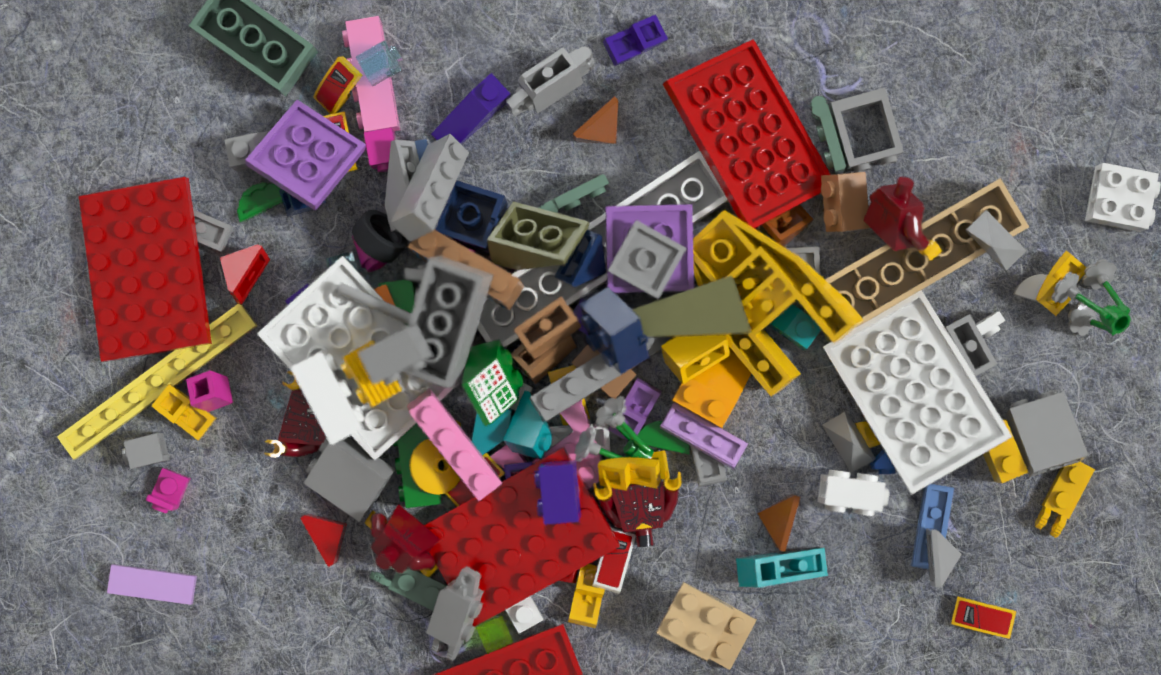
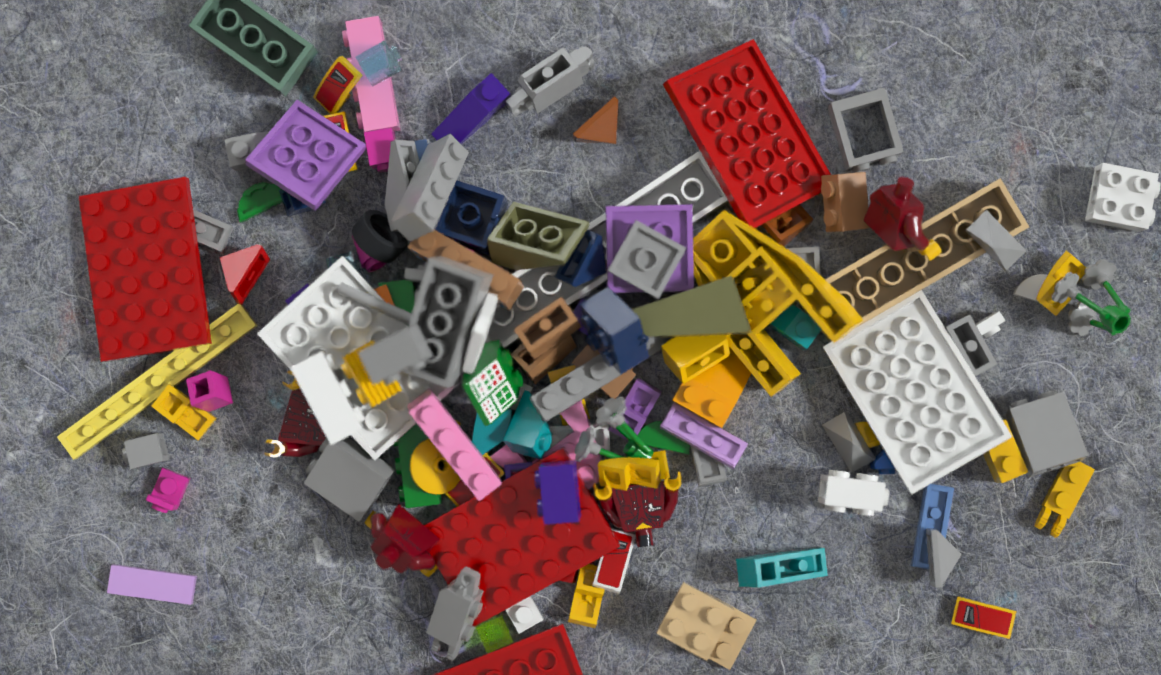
(326, 535): red slope -> none
(413, 586): sand green hinge -> none
(480, 333): none -> white tile
(571, 198): sand green hinge -> none
(635, 40): dark purple slope -> none
(779, 520): dark orange slope -> none
(827, 133): sand green hinge -> none

